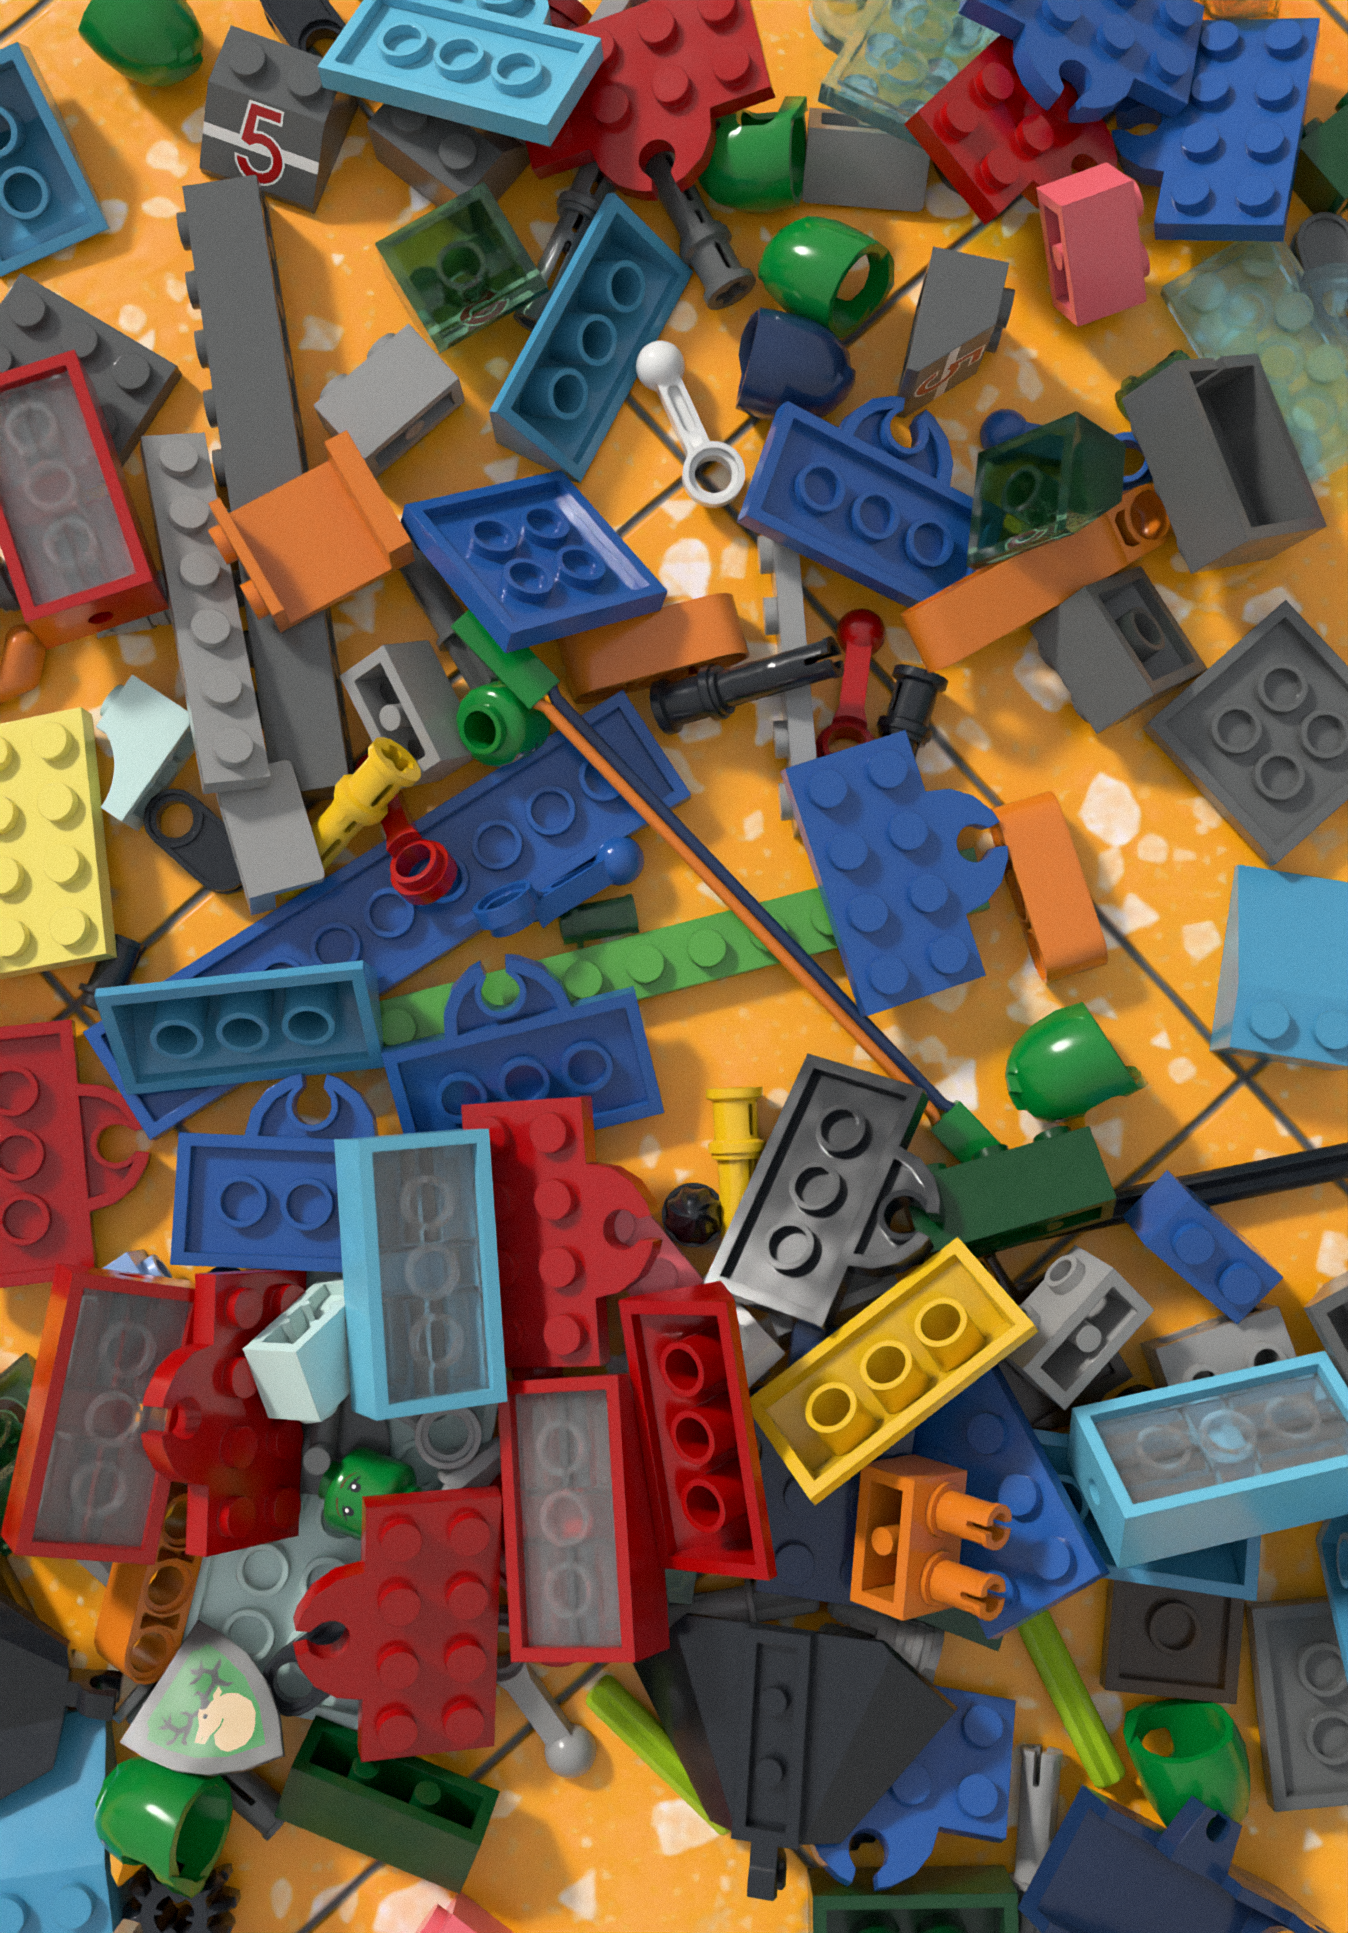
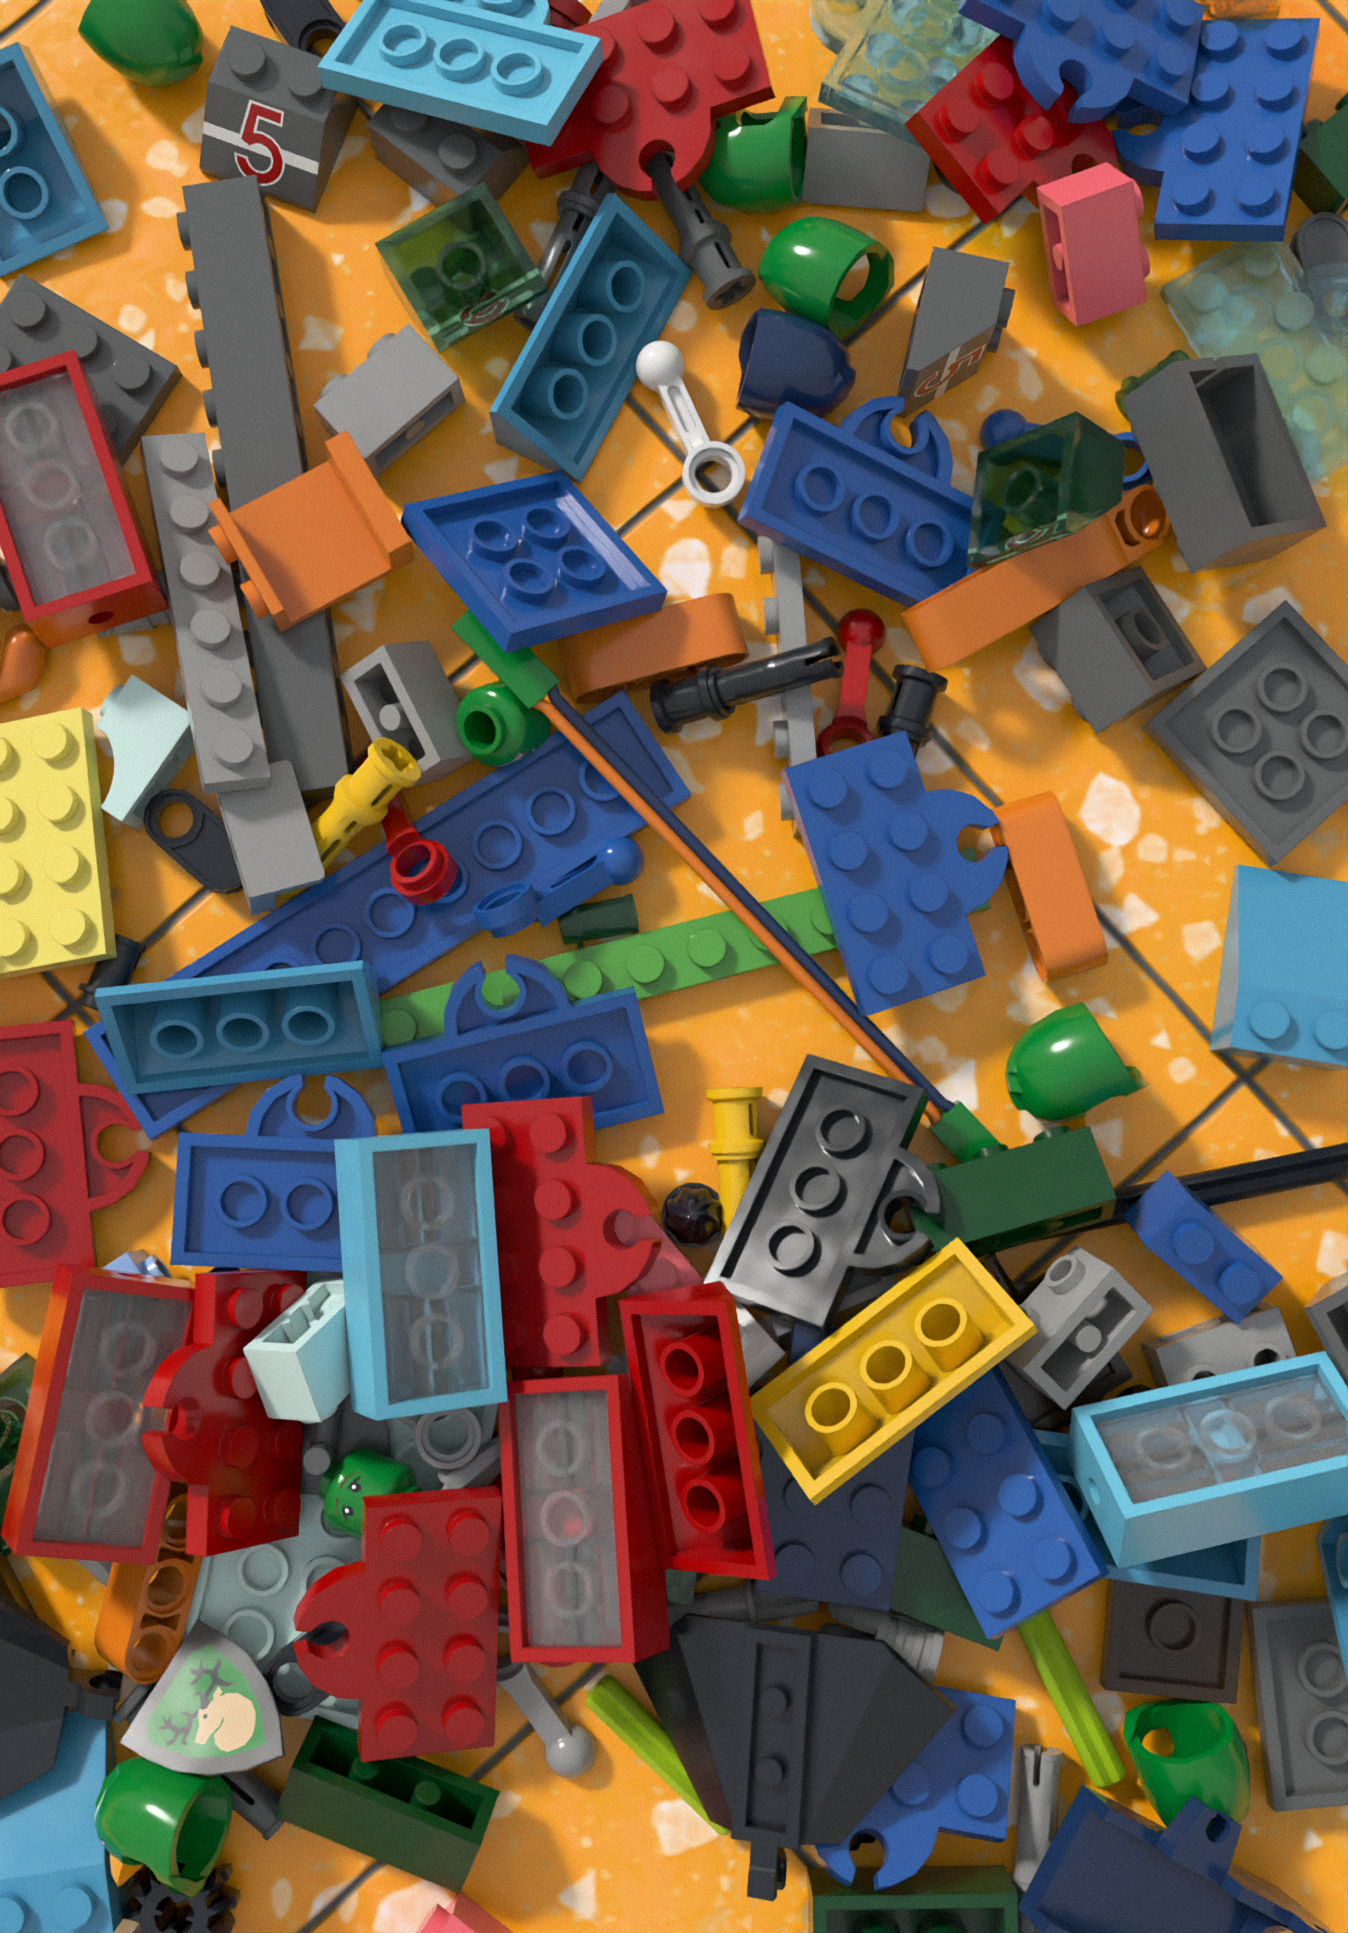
(443, 610): dark grey axle -> none
(911, 1540): orange brick -> none

